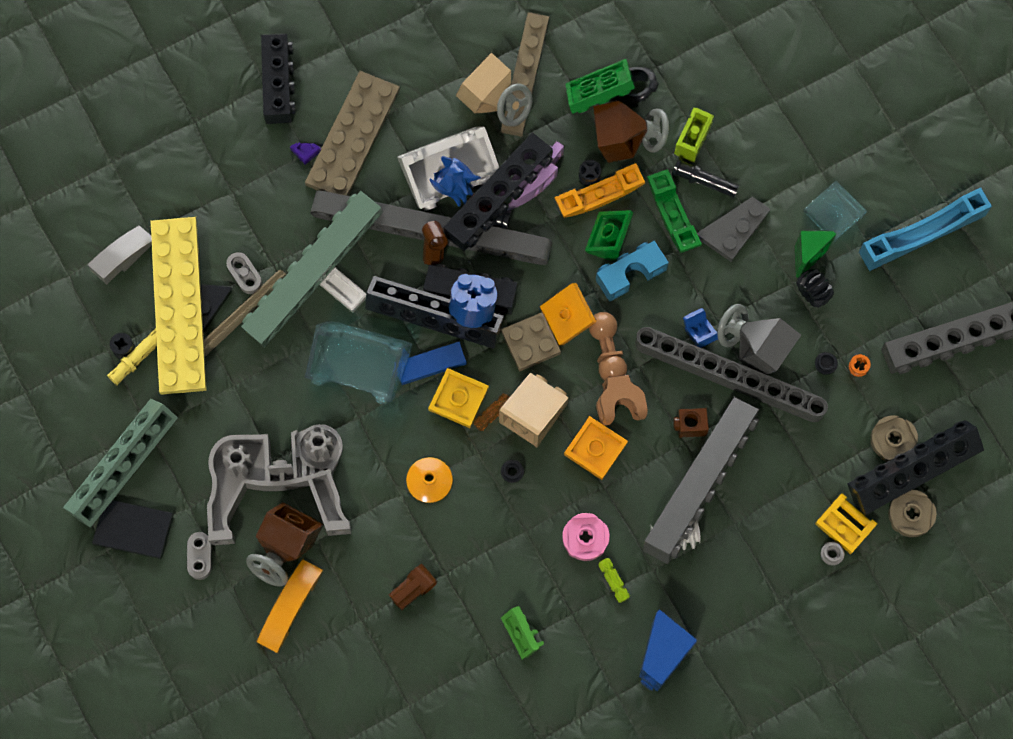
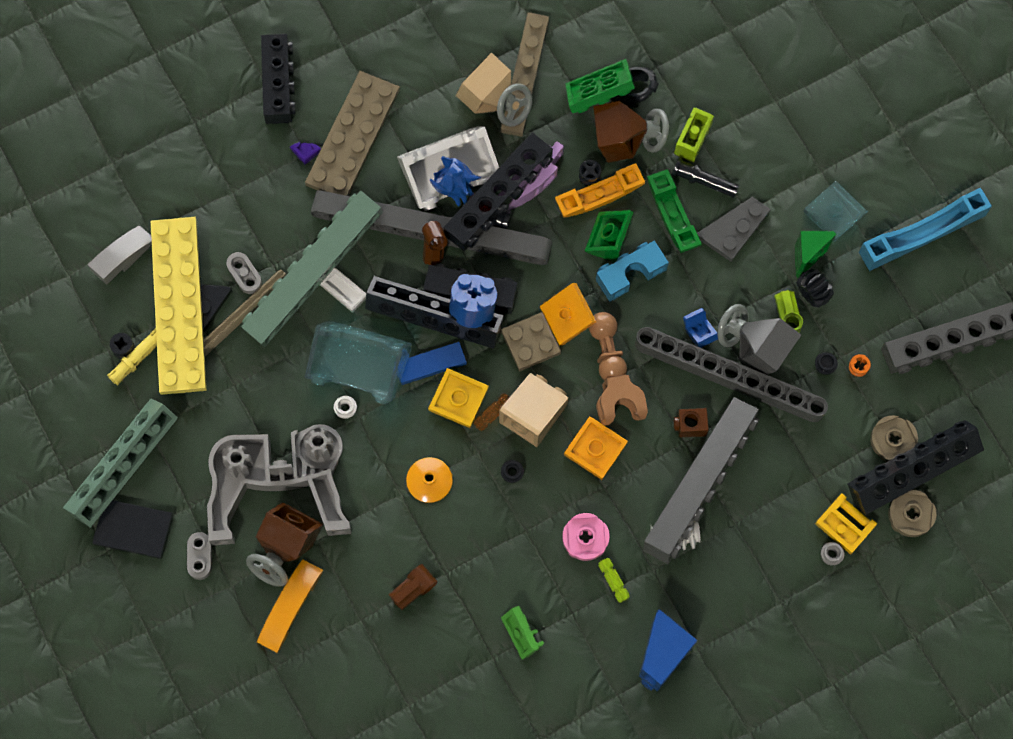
(345, 400): none -> white plate
(788, 308): none -> lime piece

